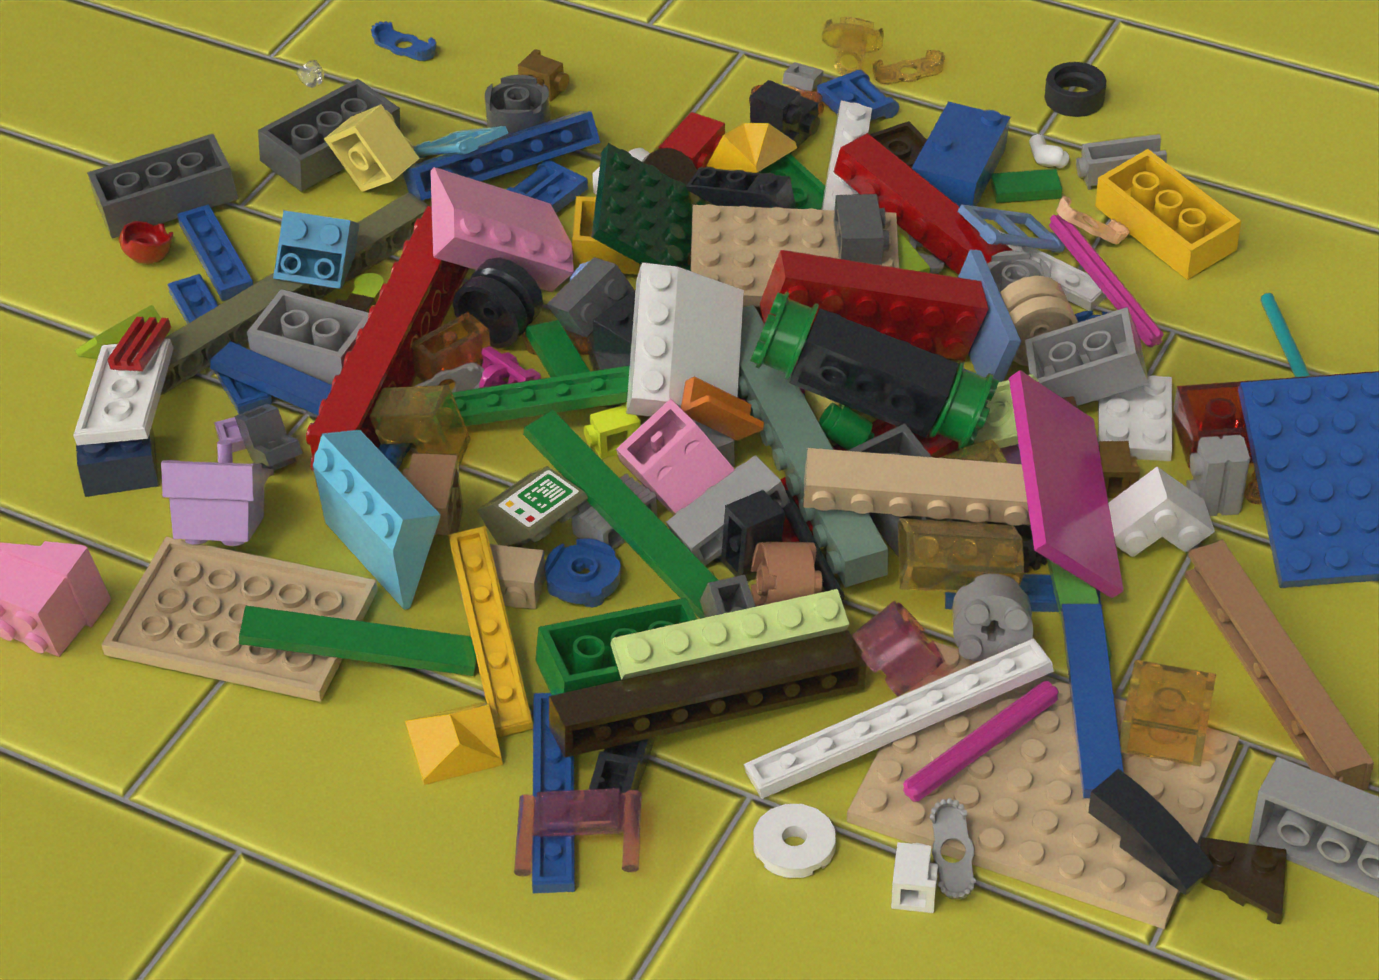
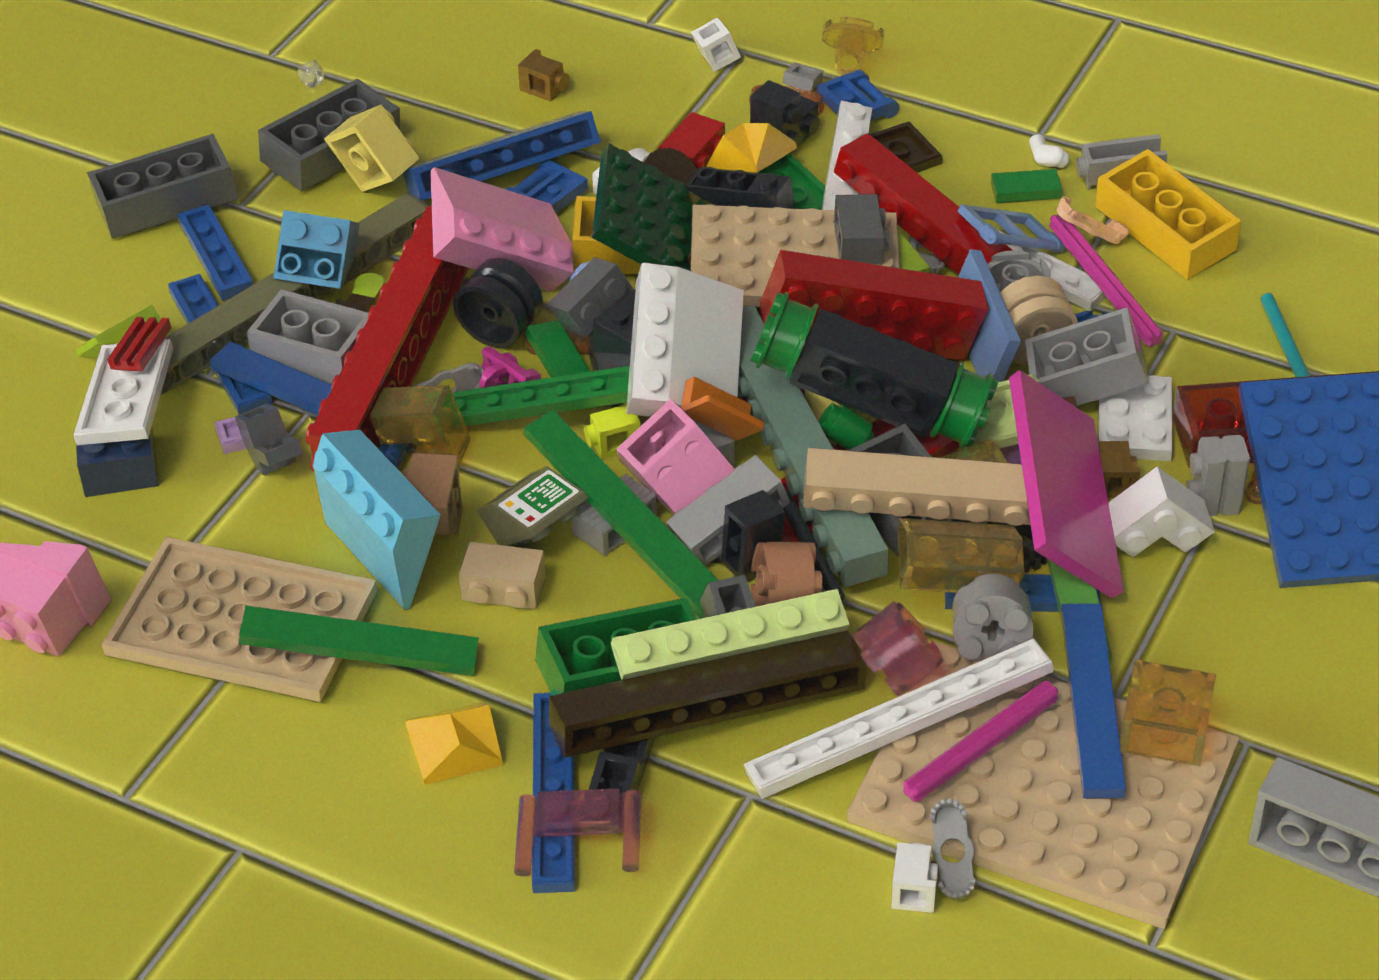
(145, 242): red hair -> none
(215, 498): lavender piece -> none
(388, 38): blue piece -> none
(450, 347): clear orange brick -> none
(460, 141): medium azure window -> none
(490, 631): yellow tile -> none
(517, 103): dark grey brick -> none
(583, 588): blue plate -> none
(716, 44): none -> white brick
(800, 822): white tile -> none
(925, 67): clear yellow piece -> none
(963, 152): blue brick -> none
(1078, 75): black tyre -> none
(1149, 831): black slope -> none
(1247, 874): dark brown wing -> none
(1277, 667): medium nougat tile -> none

